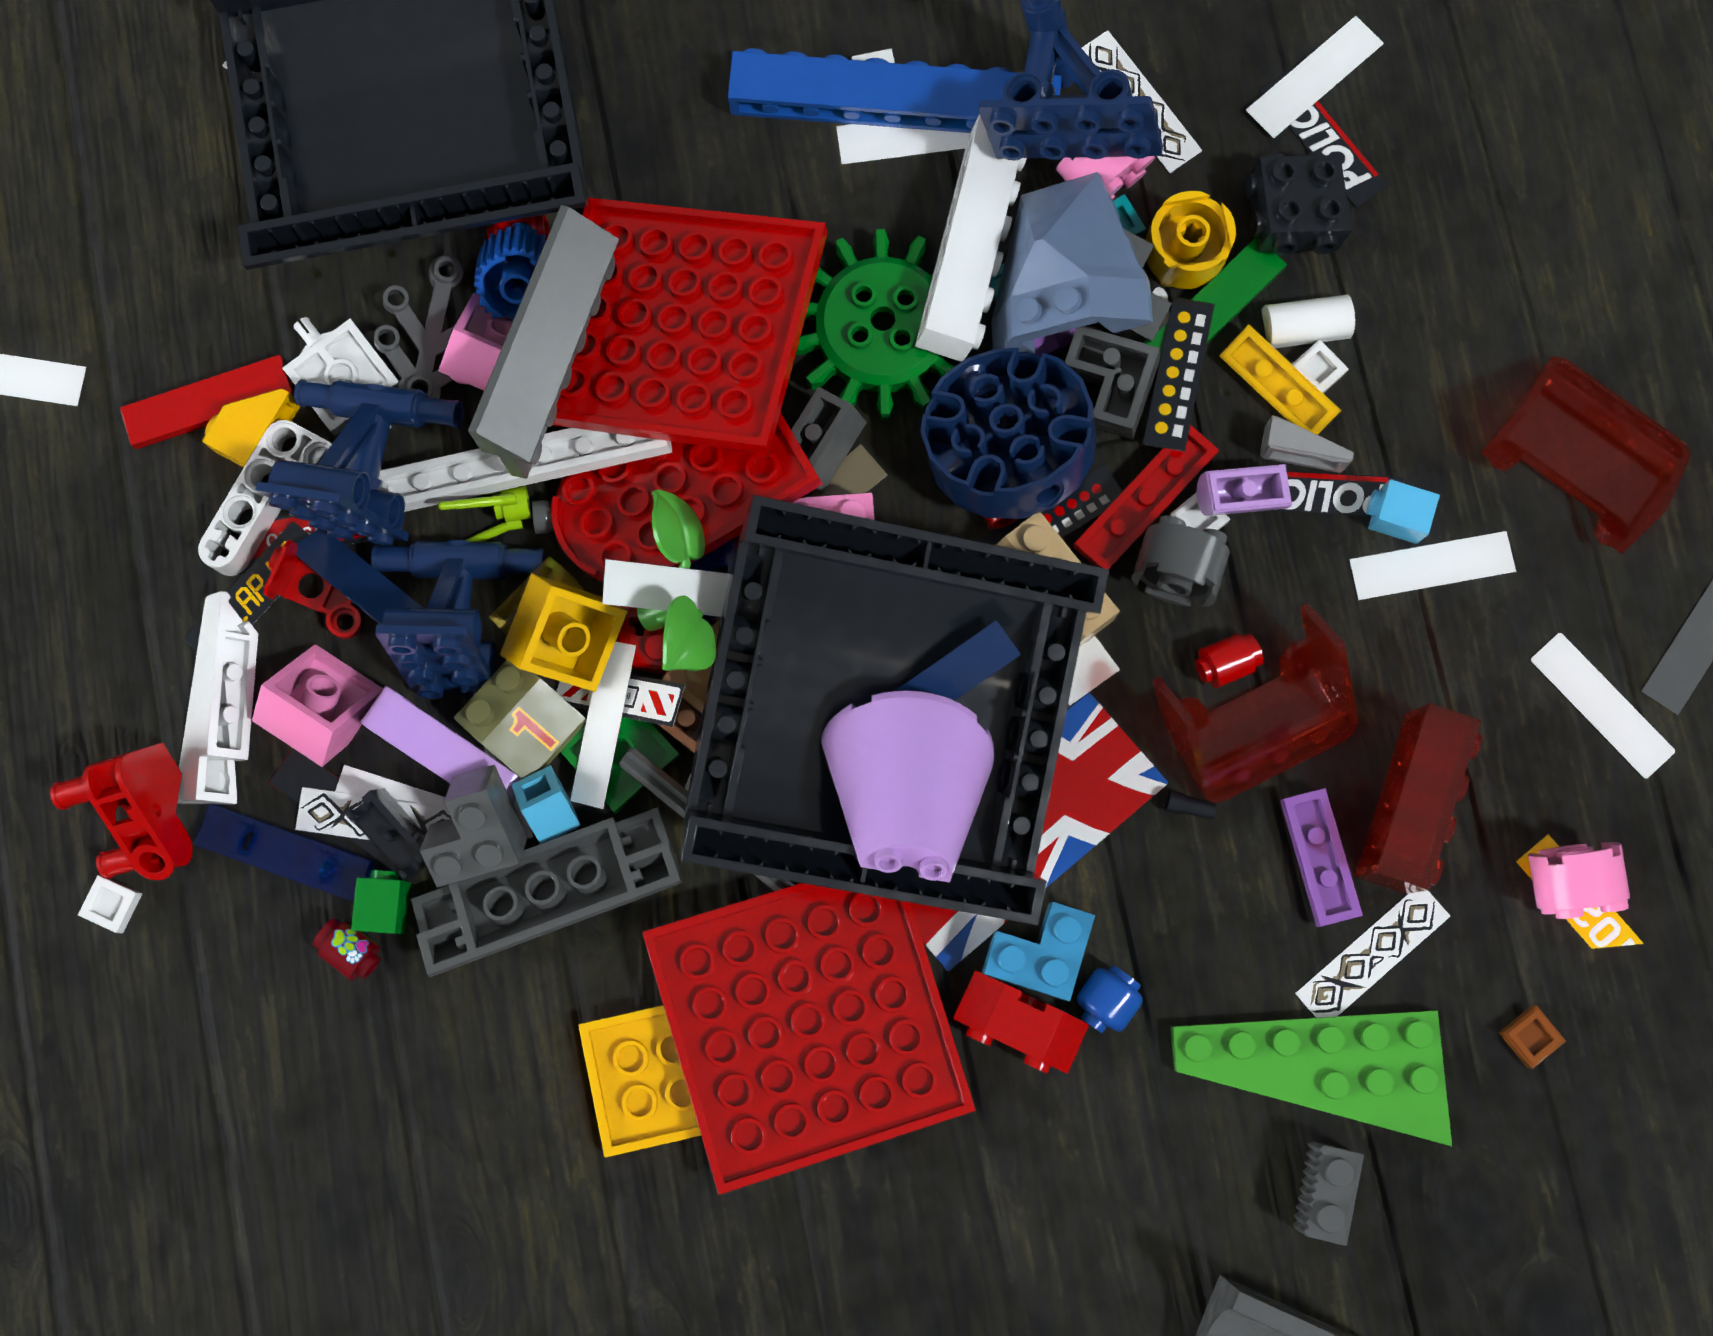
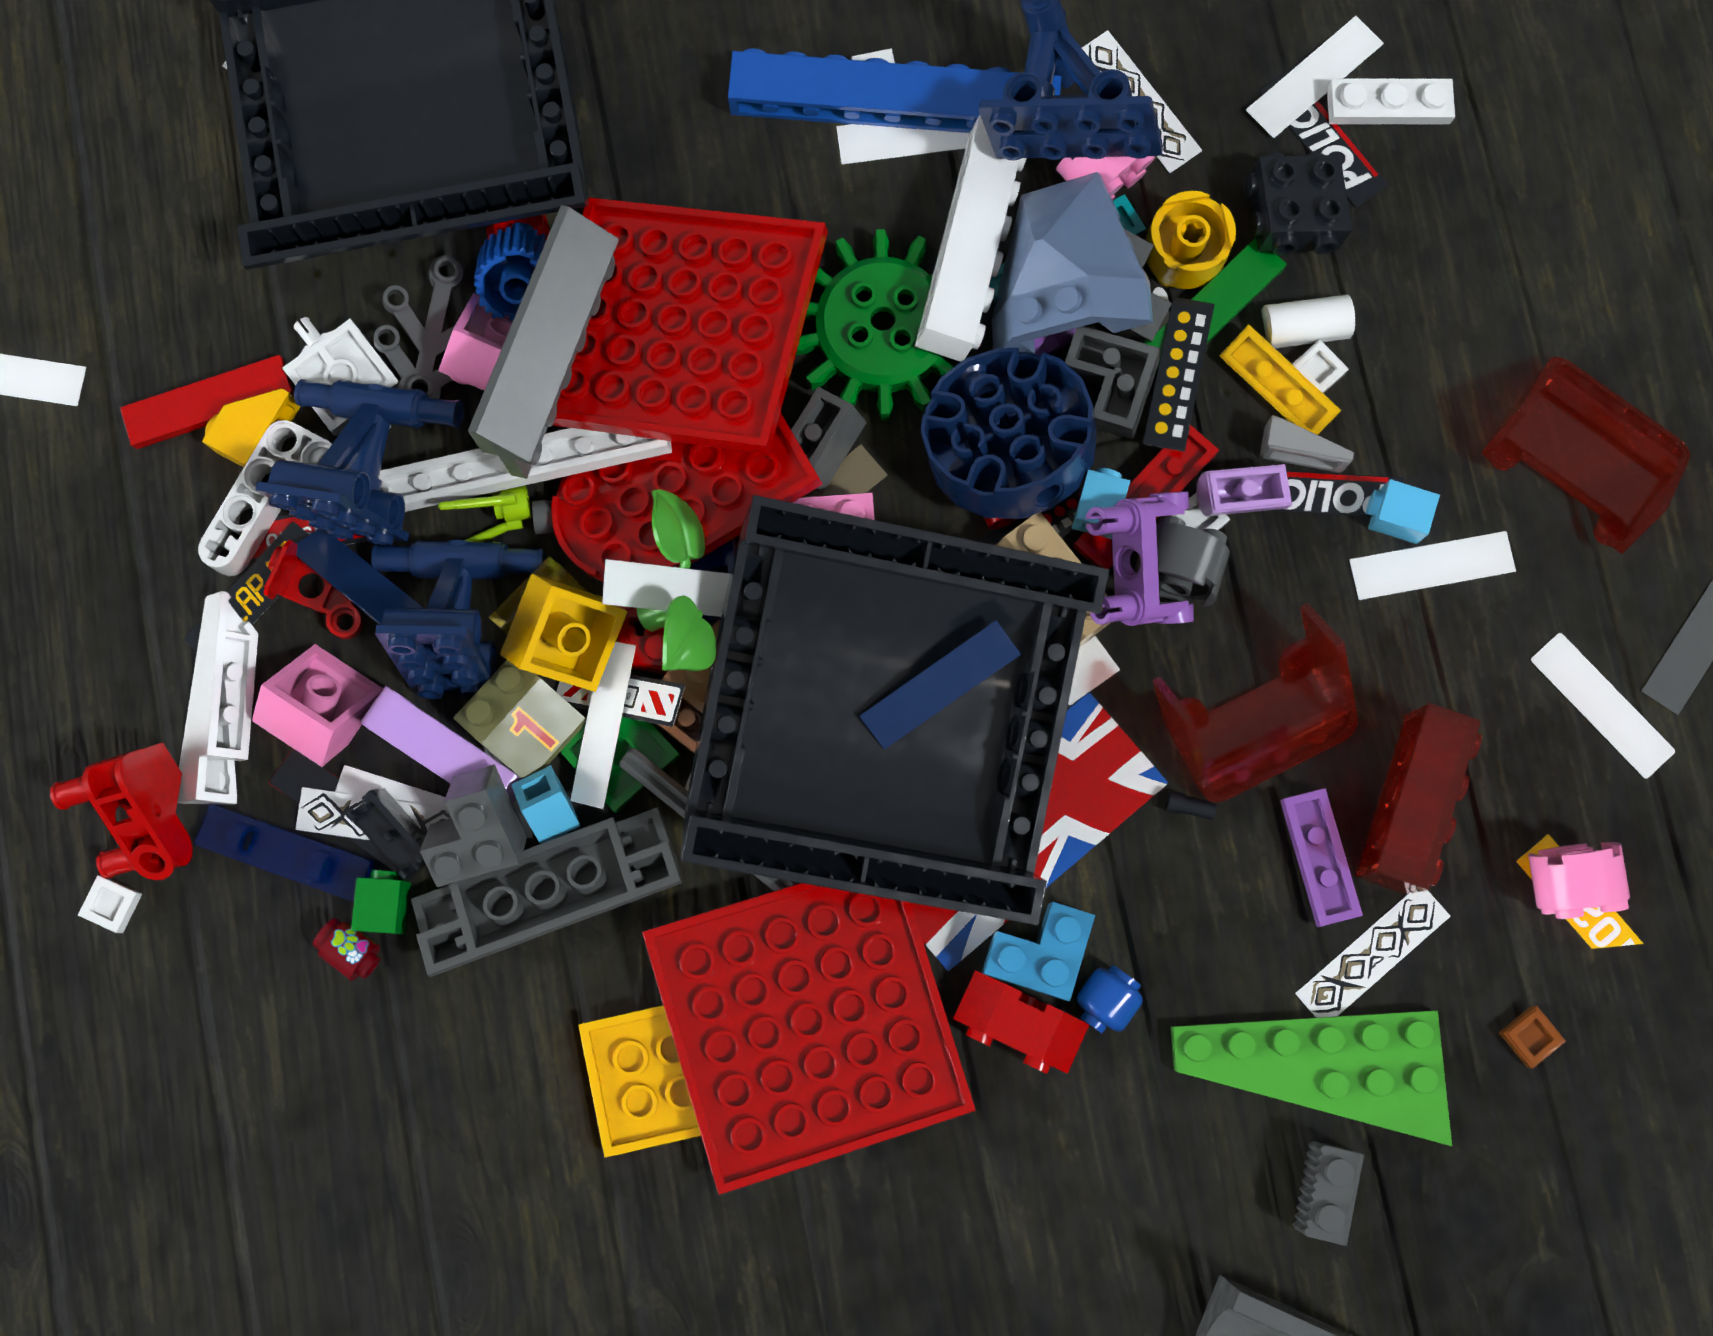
(908, 779): lavender cone -> none
(1099, 489): none -> medium azure brick
(1134, 528): none -> medium lavender connector
(1229, 659): red brick -> none
(1390, 101): none -> white plate

